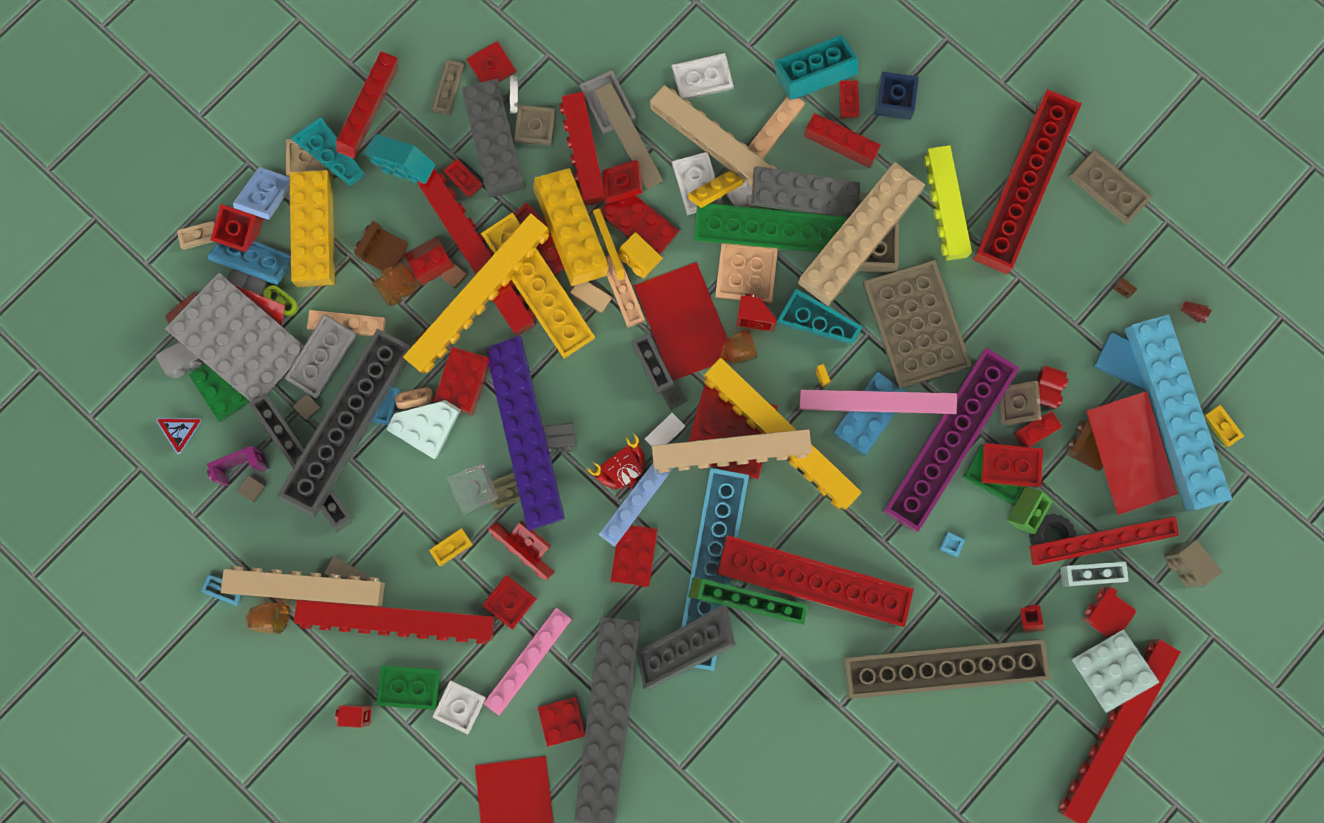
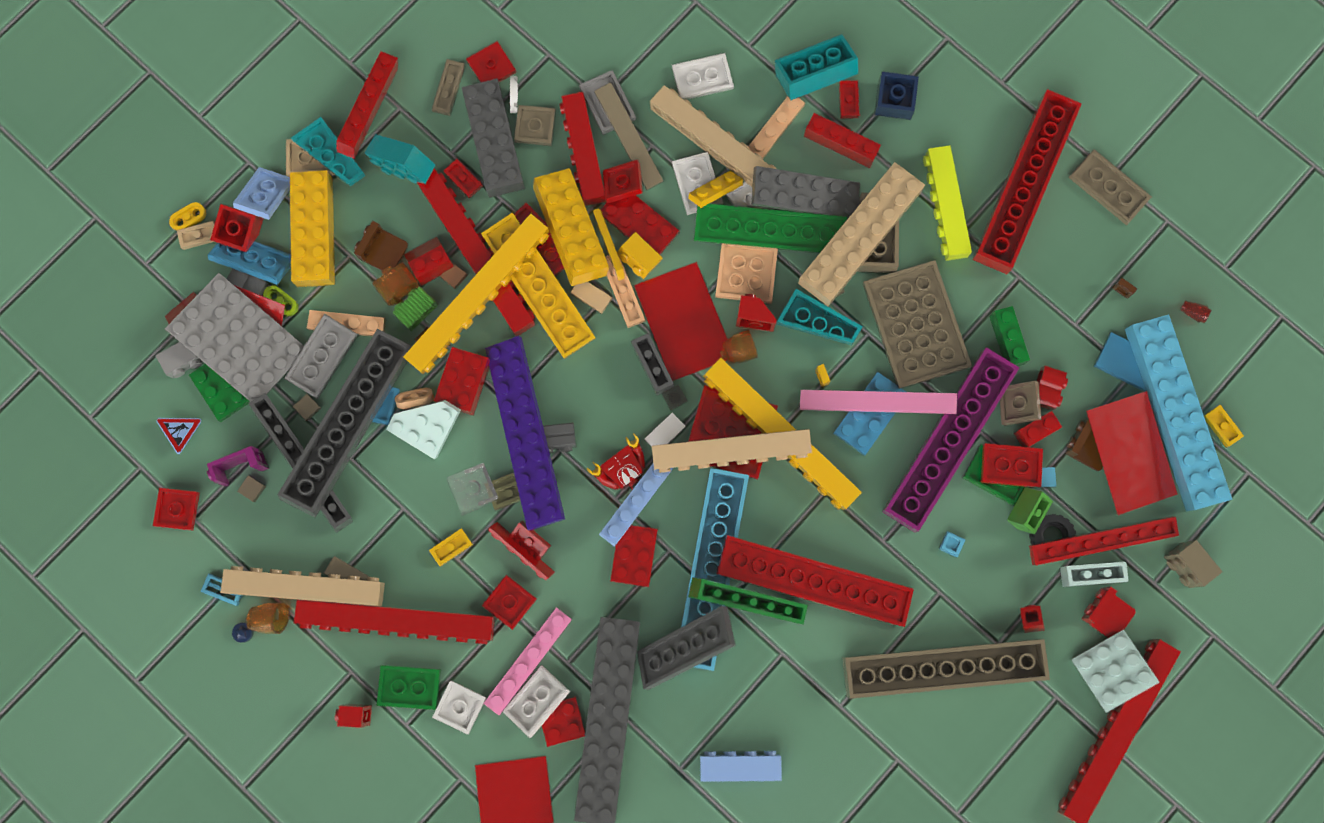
(176, 509): none -> red plate
(188, 216): none -> yellow plate
(242, 633): none -> dark blue tile
(414, 308): none -> bright green brick
(536, 701): none -> white tile
(740, 767): none -> light blue brick
(1009, 336): none -> green brick
(1048, 477): none -> medium azure tile

